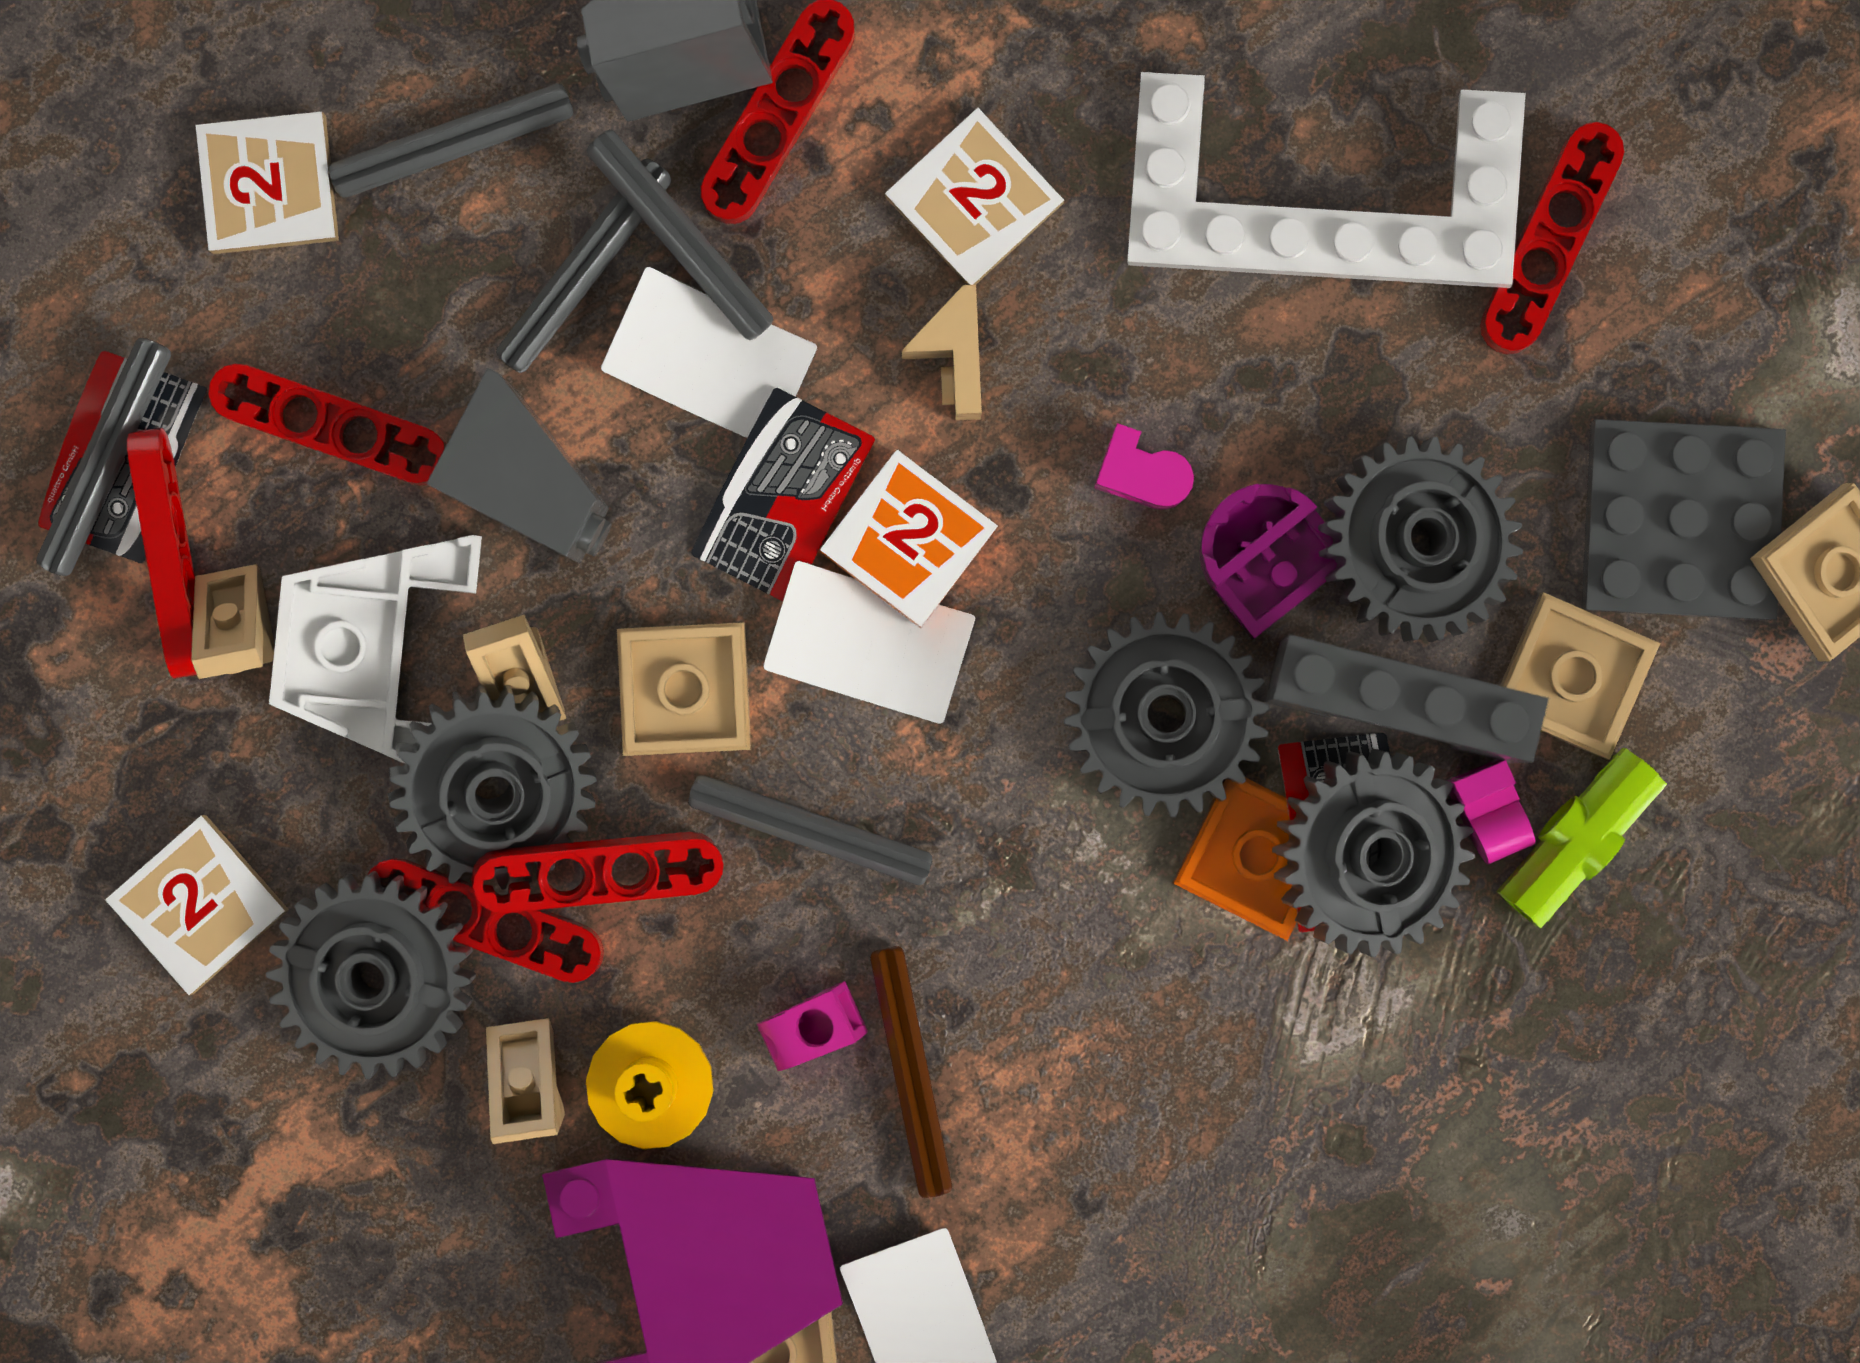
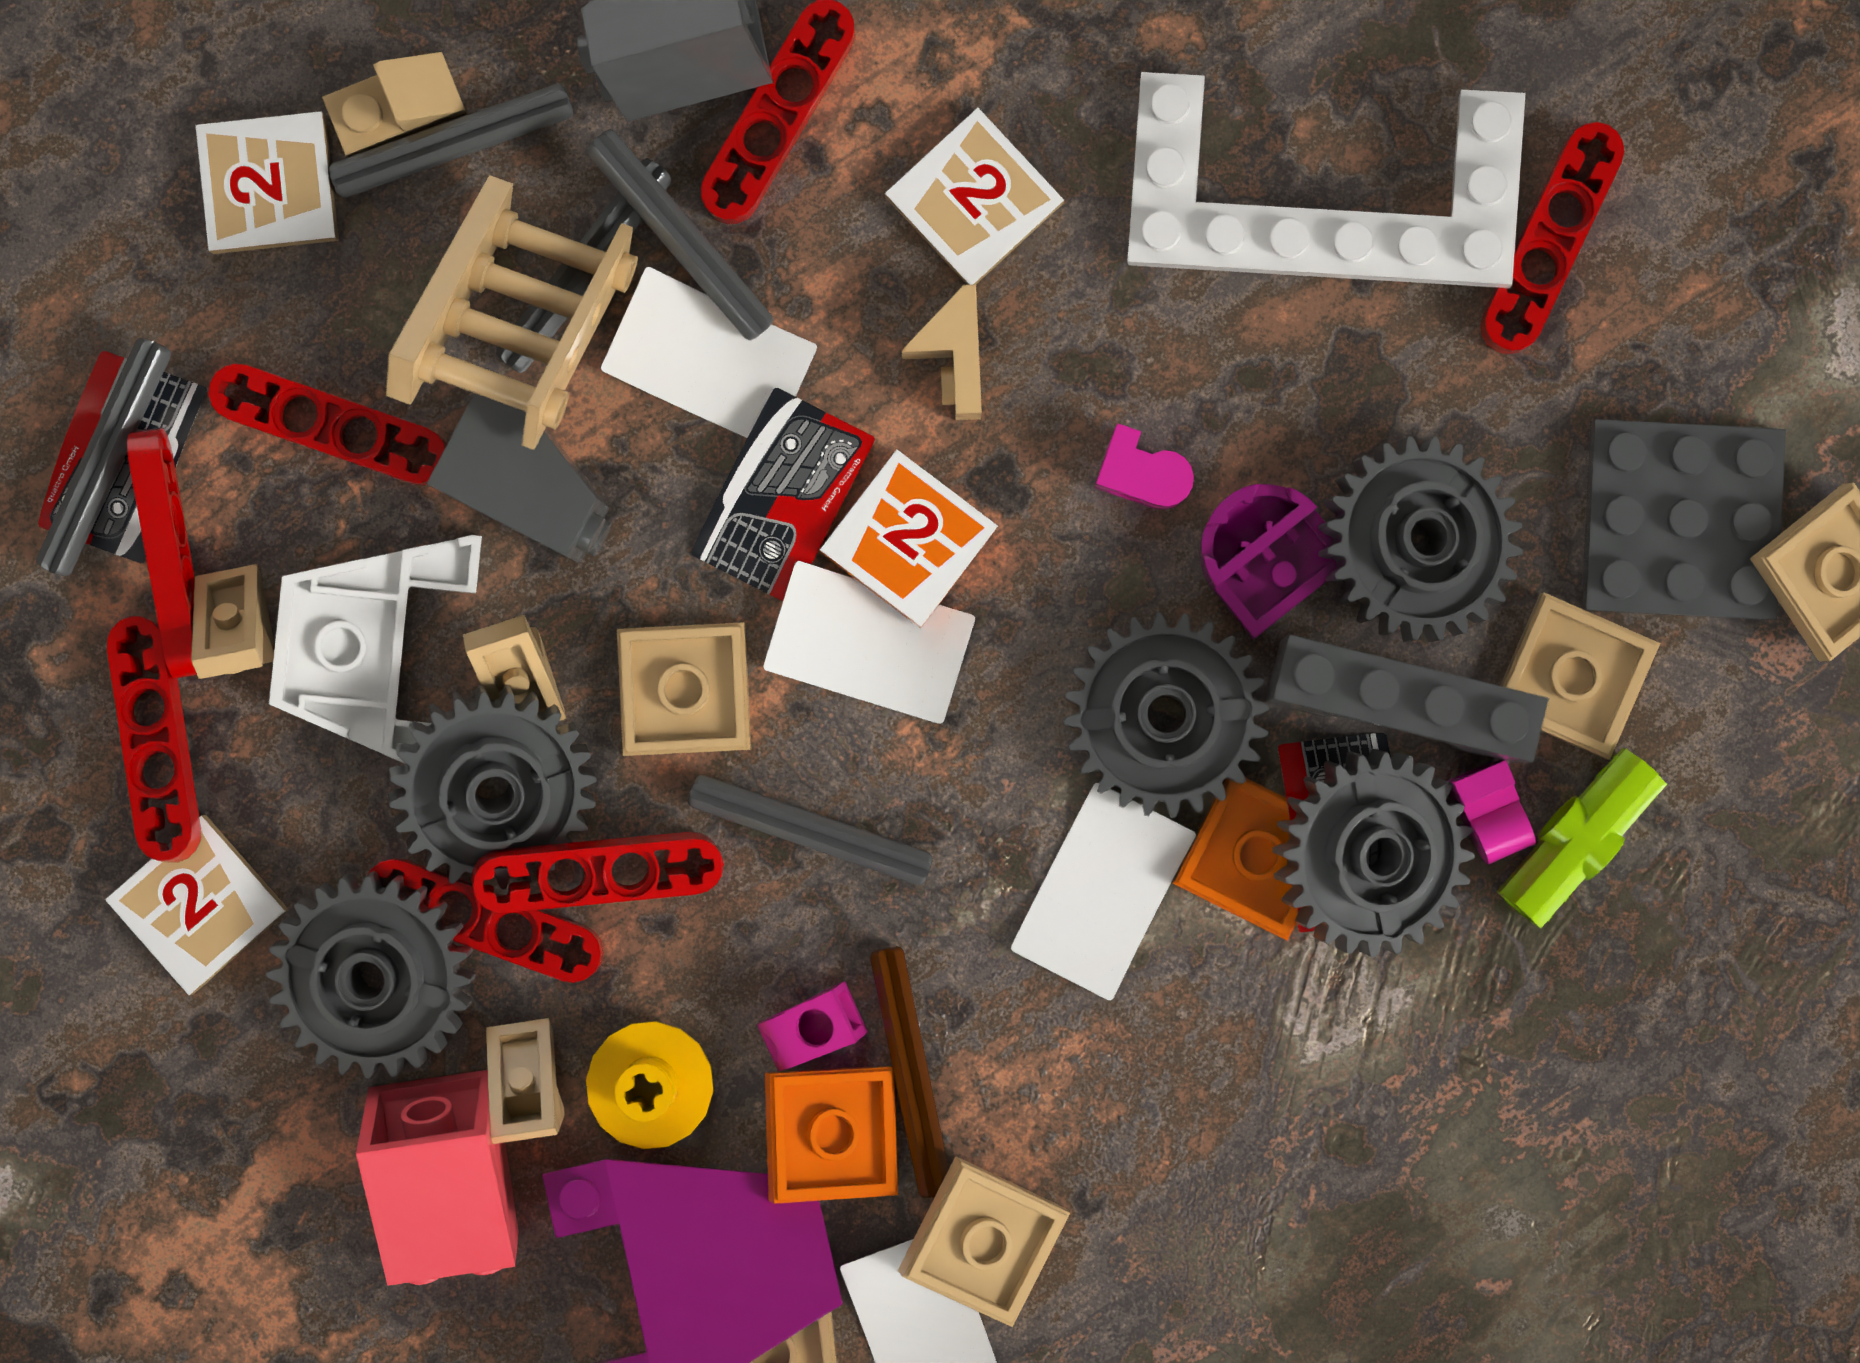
(142, 742): none -> red beam
(395, 103): none -> tan slope
(436, 1180): none -> coral slope
(470, 267): none -> tan fence
(831, 1134): none -> orange tile
(983, 1241): none -> tan tile
(1102, 892): none -> white sticker

